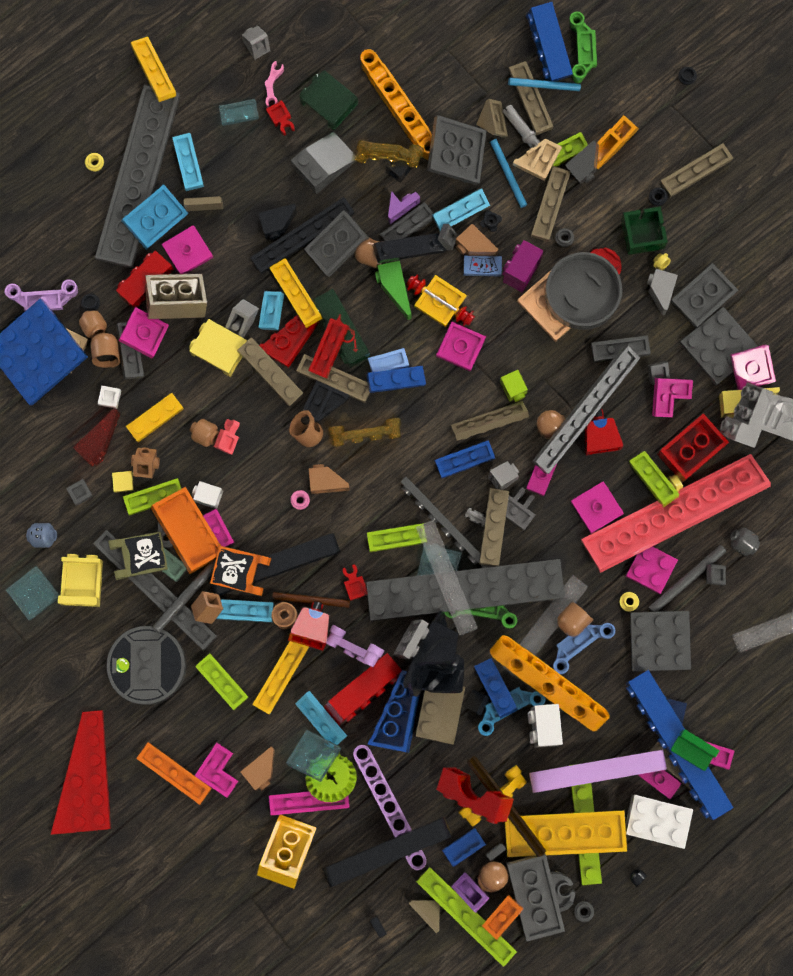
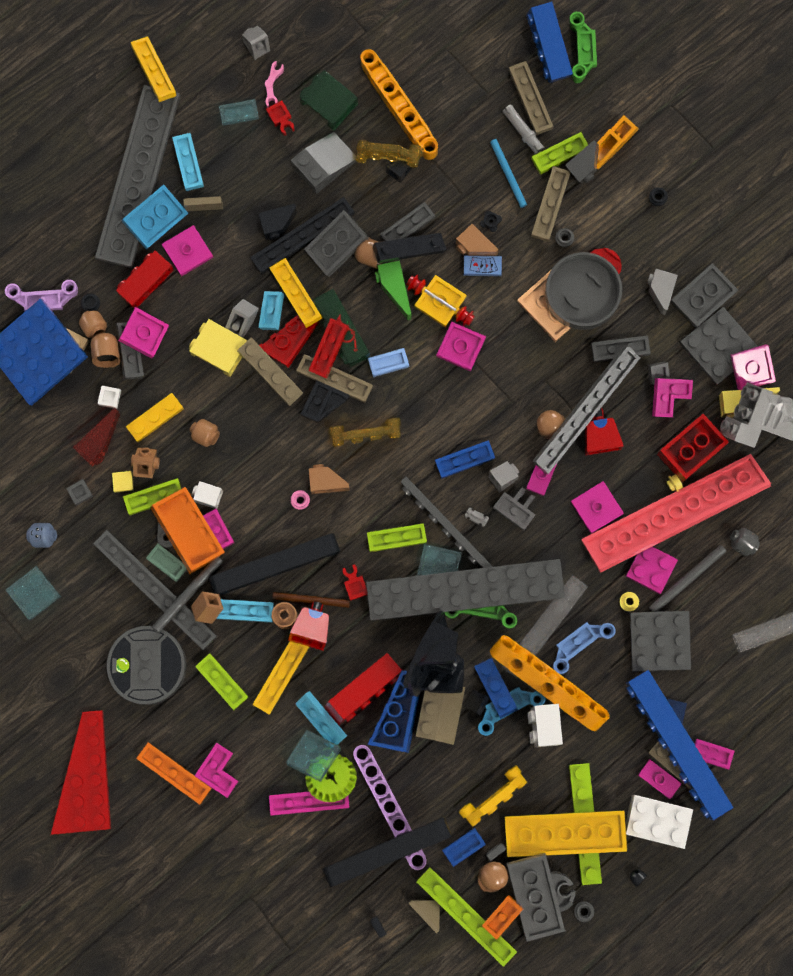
(81, 581): light yellow panel -> none
(92, 157): light yellow plate -> none
(140, 554): flag -> none
(175, 296): dark tan slope -> none
(226, 438): coral plate -> none
(237, 570): flag -> none
(260, 770): medium nougat slope -> none
(286, 851): yellow slope -> none
(313, 433): medium nougat helmet -> none
(367, 656): lavender plate -> none
(396, 379): blue plate -> none
(398, 209): medium lavender slope -> none
(408, 645): light grey plate -> none
(446, 578): clear plate -> none
(447, 237): dark grey tile -> none
(456, 150): dark grey plate -> none
(461, 209): medium azure plate -> none
(470, 892): medium lavender slope -> none
(490, 420): dark tan plate -> none
(492, 118): dark tan slope -> none
(492, 805): red arch -> none
(494, 527): dark tan plate -> none
(513, 816): dark brown axle -> none
(514, 386): lime brick -> none
(523, 265): magenta brick -> none
(539, 159): tan wing -> none
(544, 84): dark azure bar -> none
(573, 620): medium nougat helmet -> none
(597, 771): lavender beam -> none
(643, 234): dark green piece -> none
(654, 478): lime plate -> none
(661, 261): light yellow plate -> none
(687, 75): black plate -> none
(694, 750): green panel -> none
(696, 170): dark tan plate -> none
(716, 574): dark grey tile -> none

